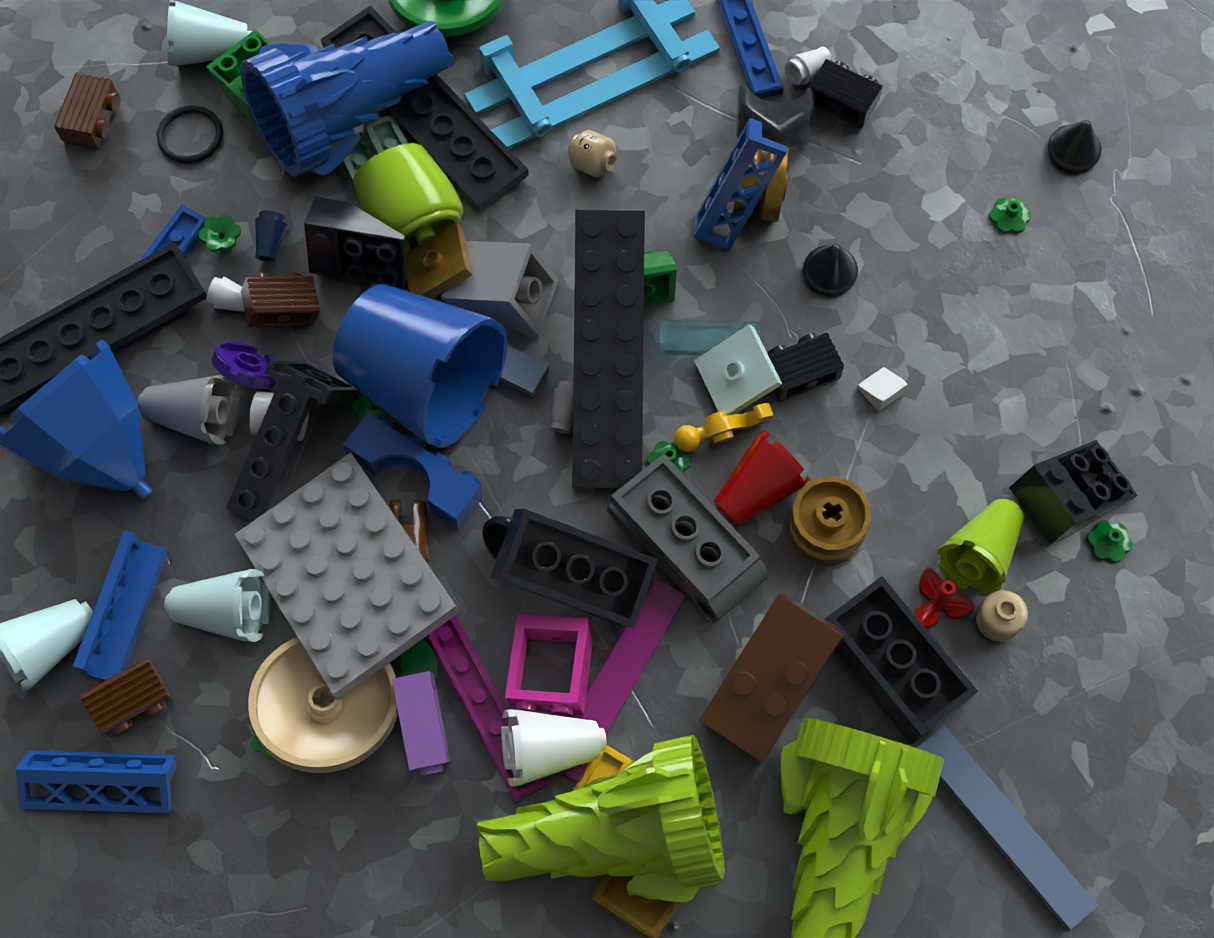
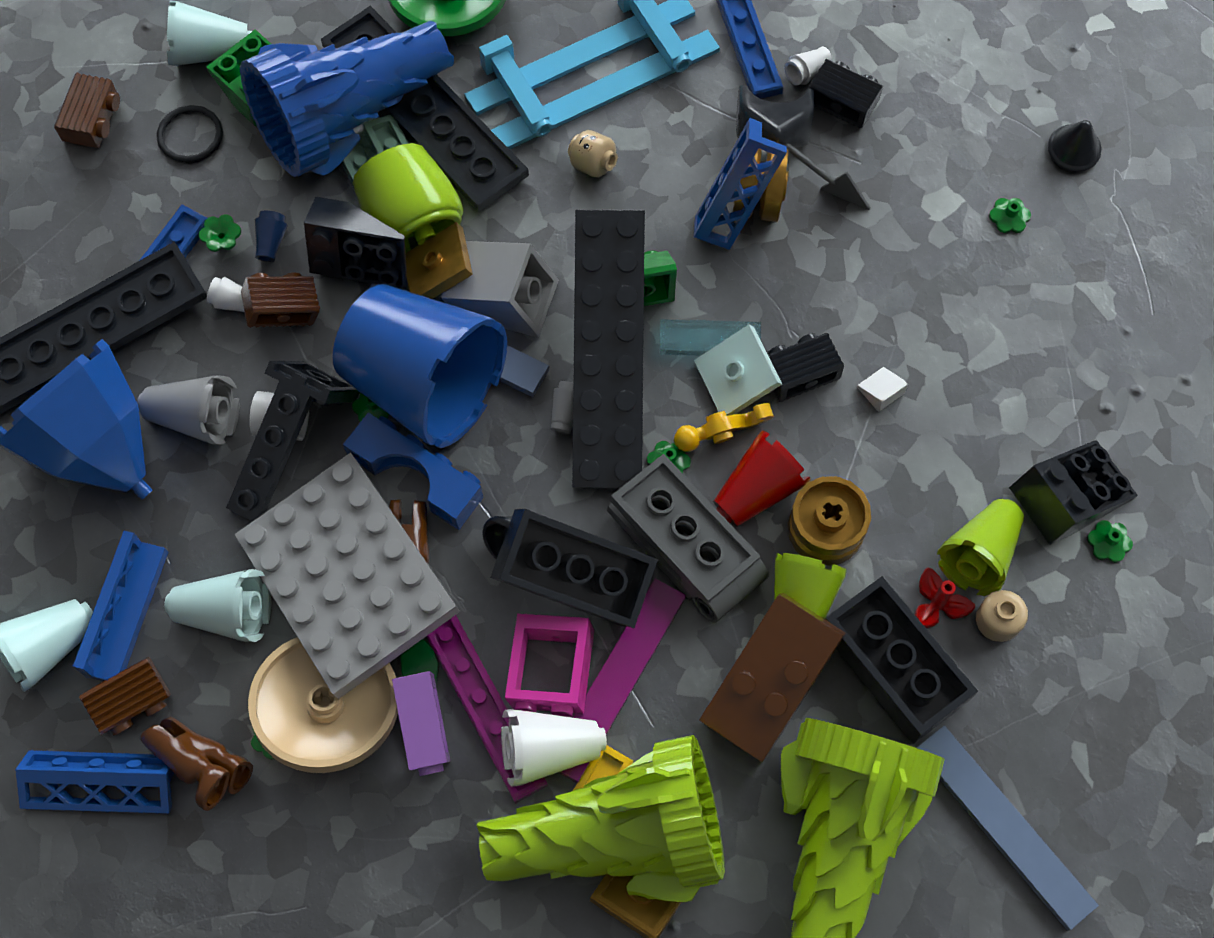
(197, 760): none -> reddish brown piece
(243, 365): dark purple tile -> none
(808, 581): none -> lime cone
(830, 269): black hat -> none
(841, 187): none -> dark grey piece

